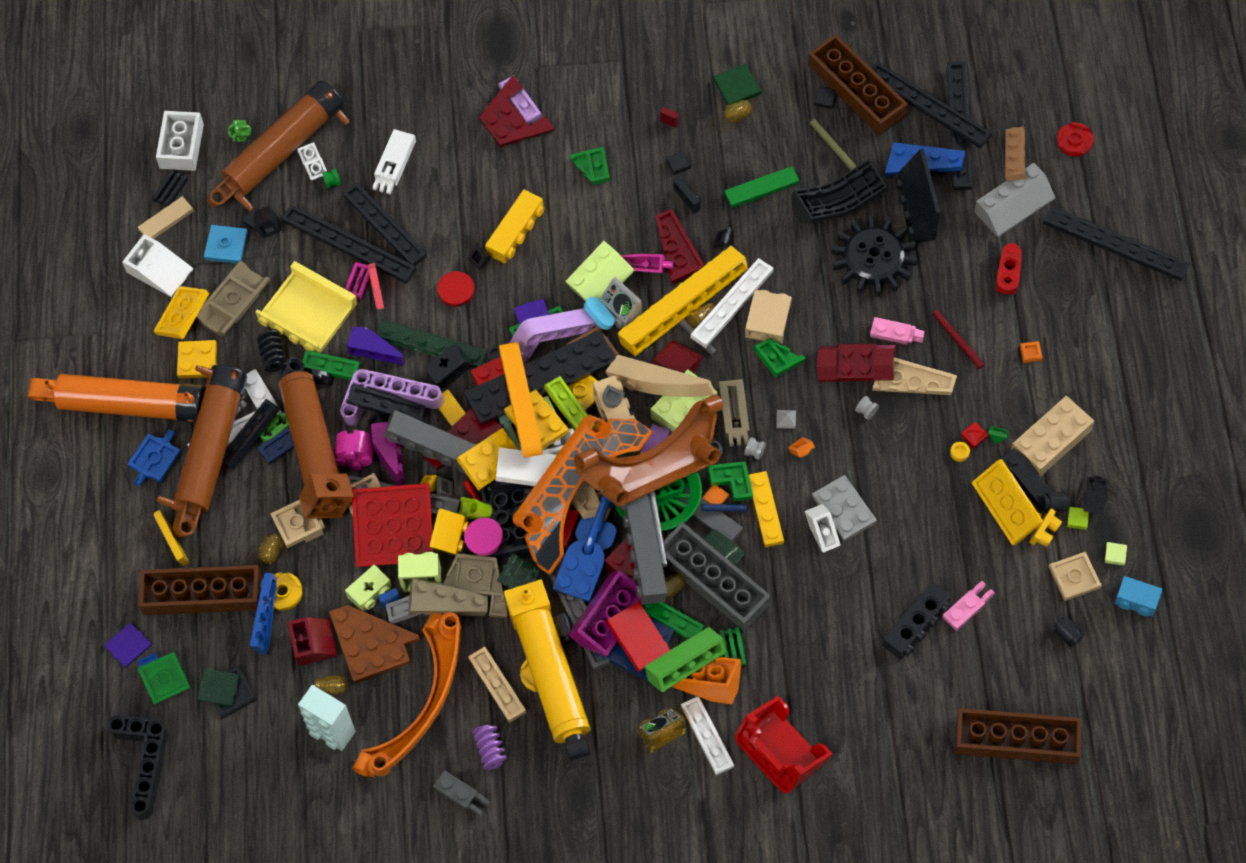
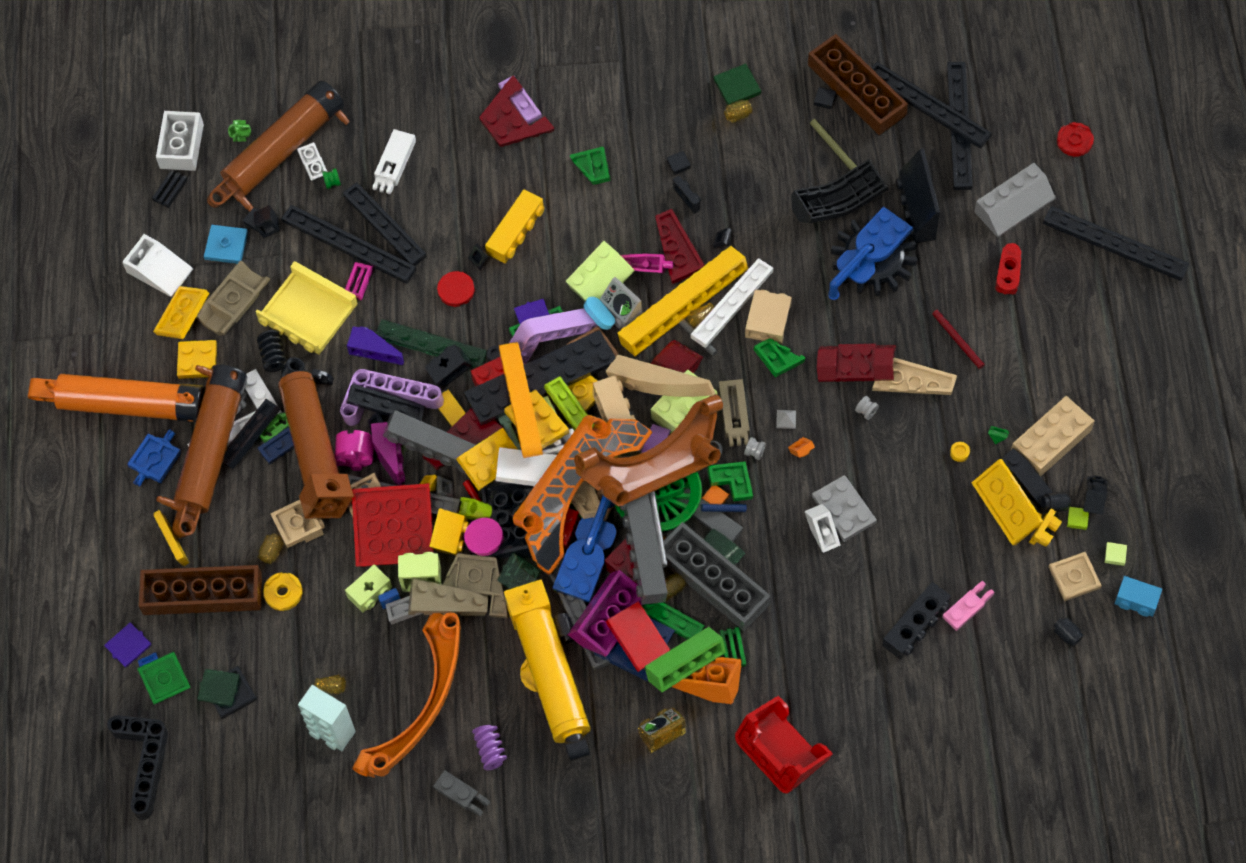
(166, 218): tan tile -> none
(264, 616): blue wing -> none
(311, 640): dark red slope -> none
(333, 365): green plate -> none
(370, 643): dark orange wing -> none
(375, 286): coral tile -> none
(497, 684): tan plate -> none
(612, 397): dark grey tile -> none
(669, 117): dark red tile -> none
(707, 736): white tile -> none
(761, 187): green tile -> none
(766, 509): yellow plate -> none
(883, 236): none -> blue plate
(895, 331): bright pink hinge -> none
(937, 158): blue wing -> none
(974, 435): red tile -> none
(1015, 154): medium nougat plate -> none
(1018, 736): reddish brown brick -> none
(1031, 352): orange tile -> none

